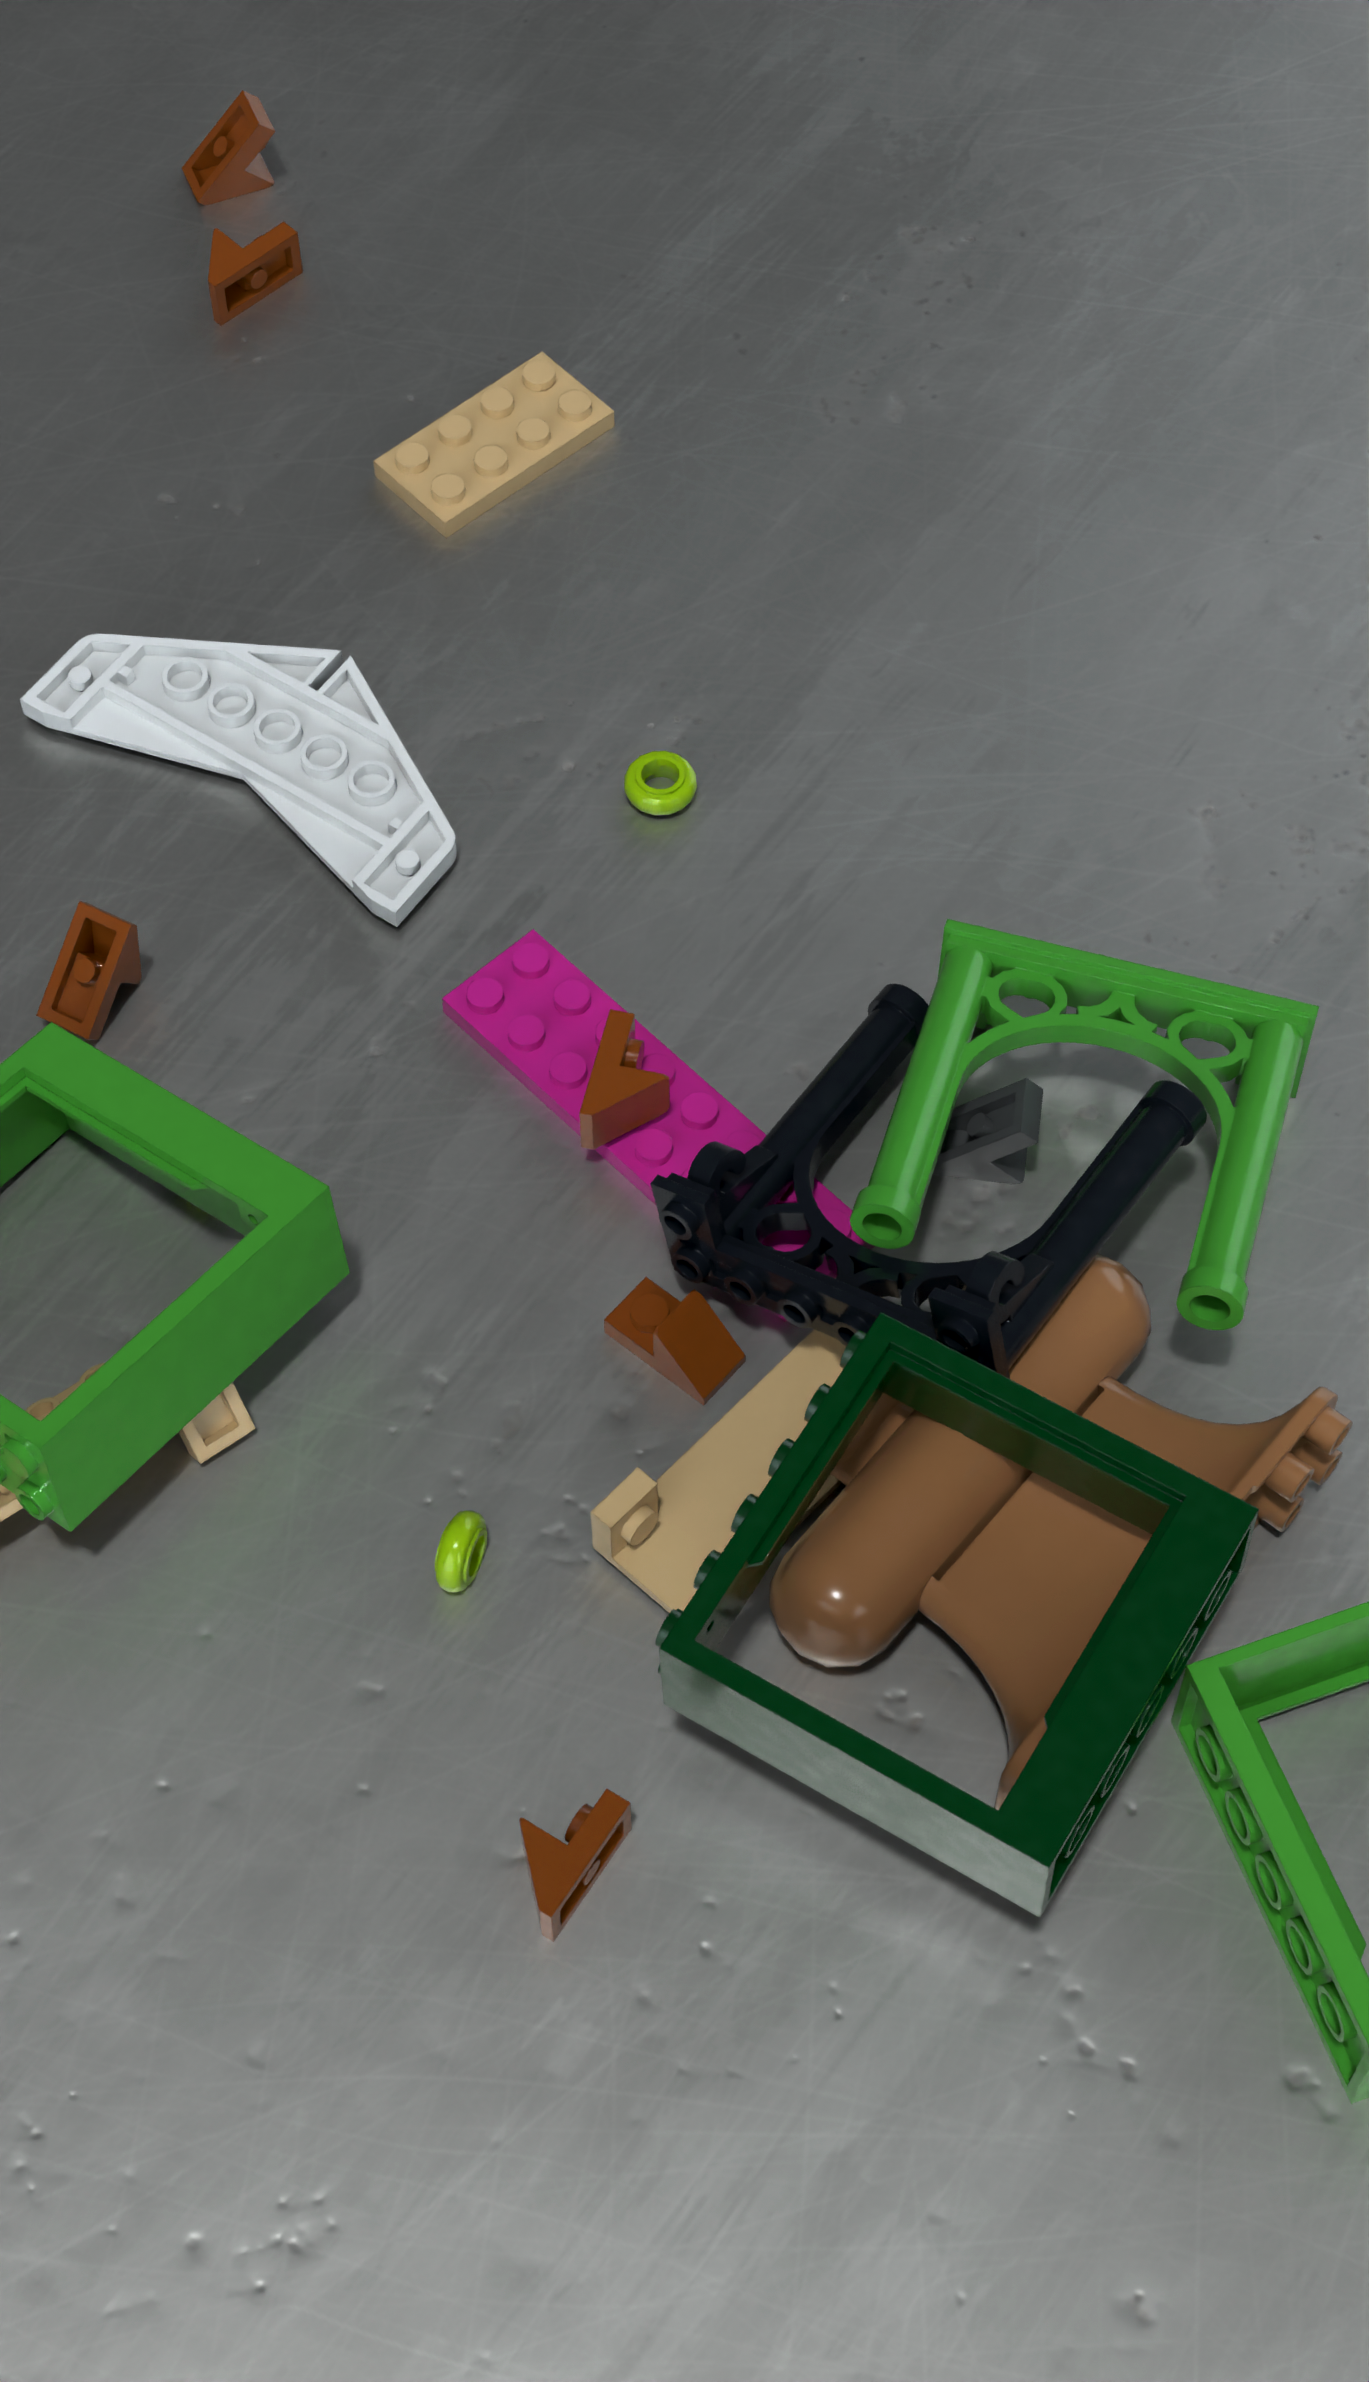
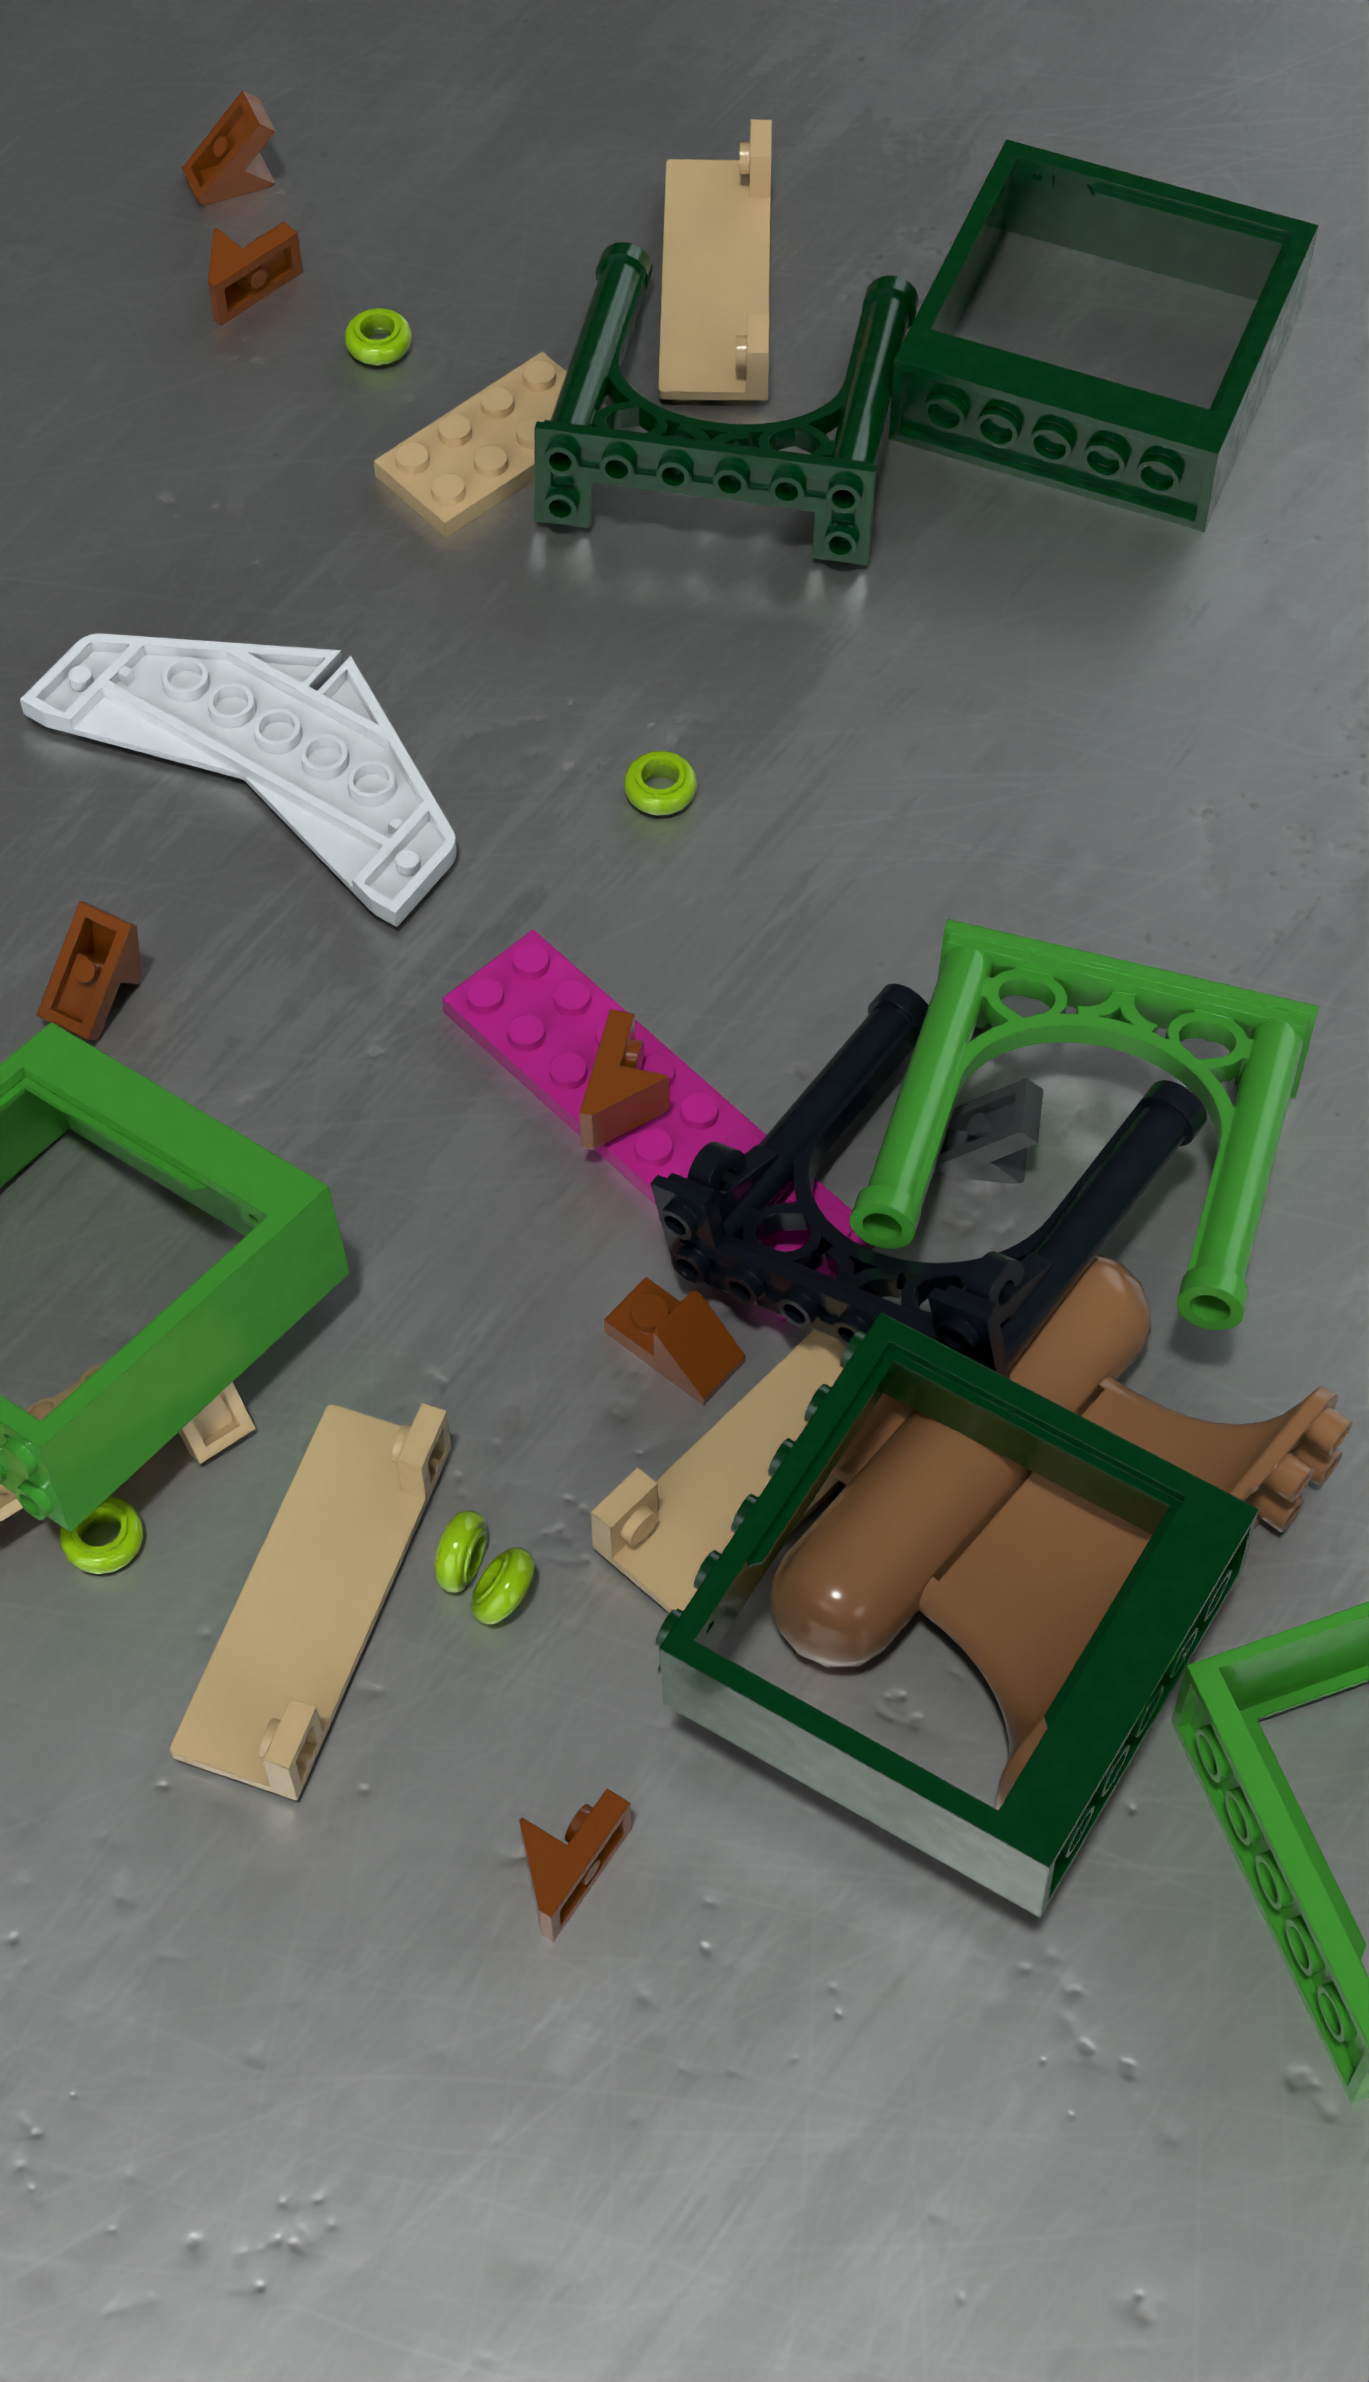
(113, 1555): none -> lime piece
(312, 1598): none -> tan bracket
(378, 322): none -> lime piece
(502, 1585): none -> lime piece
(710, 457): none -> dark green arch
(717, 275): none -> tan bracket
(1077, 427): none -> dark green door

